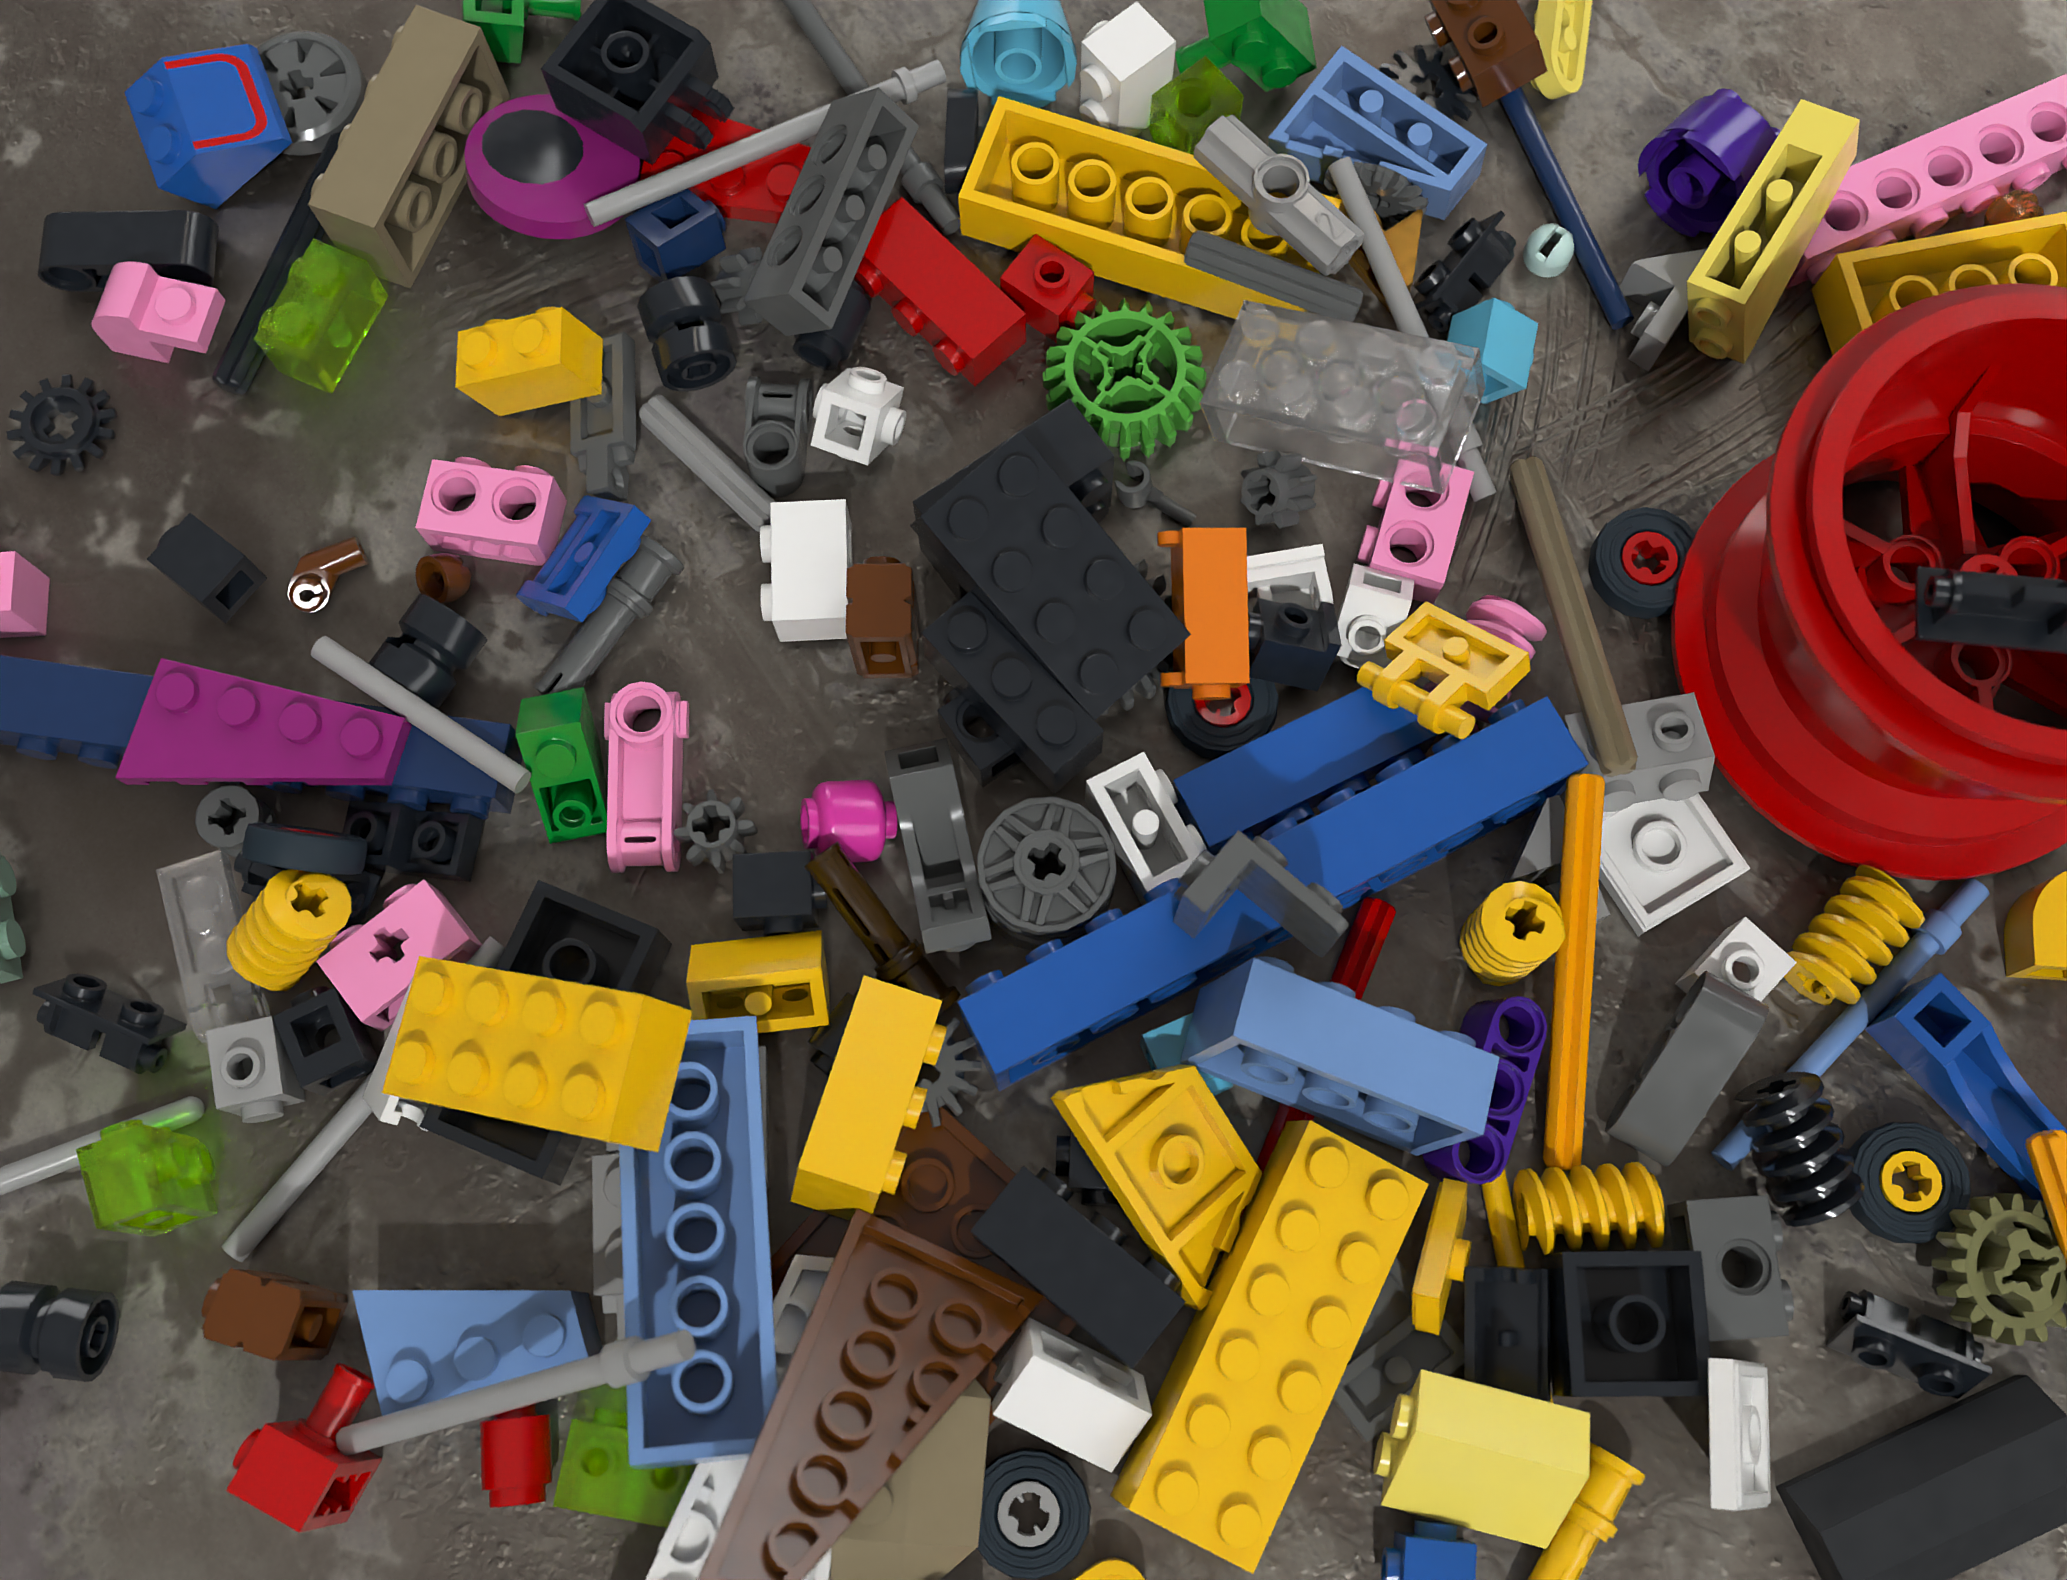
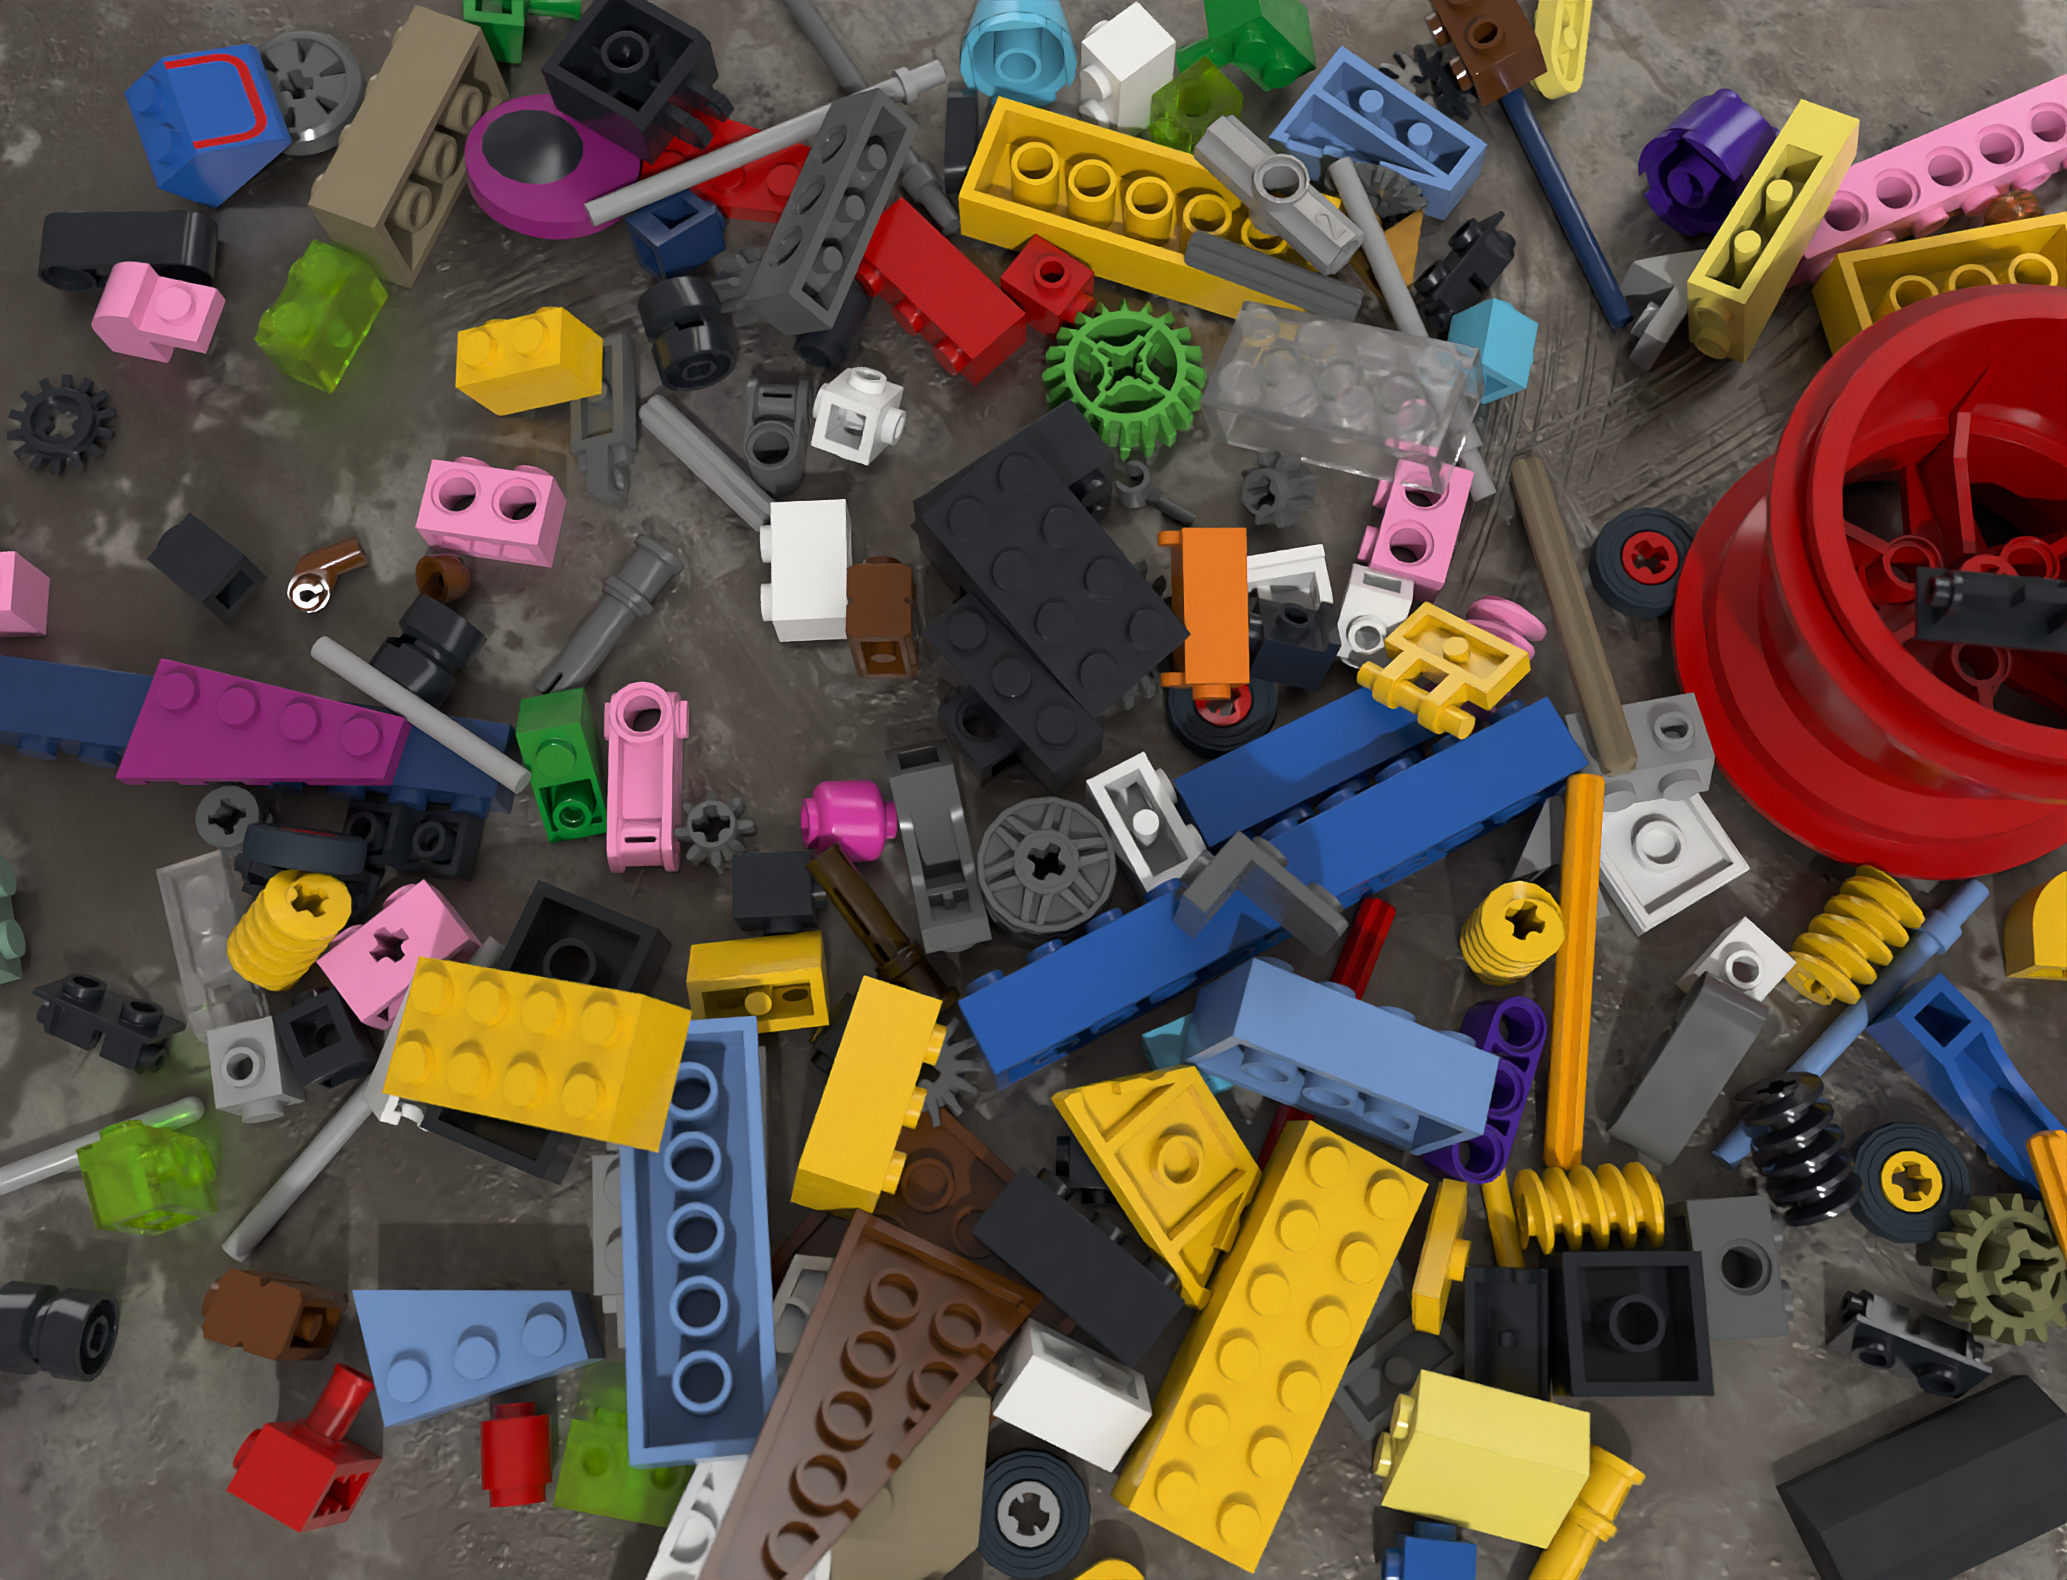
(242, 352): black axle -> none
(585, 559): blue plate -> none
(617, 1365): light grey bar -> none
(1558, 258): light aqua hinge -> none
(1739, 1434): white tile -> none

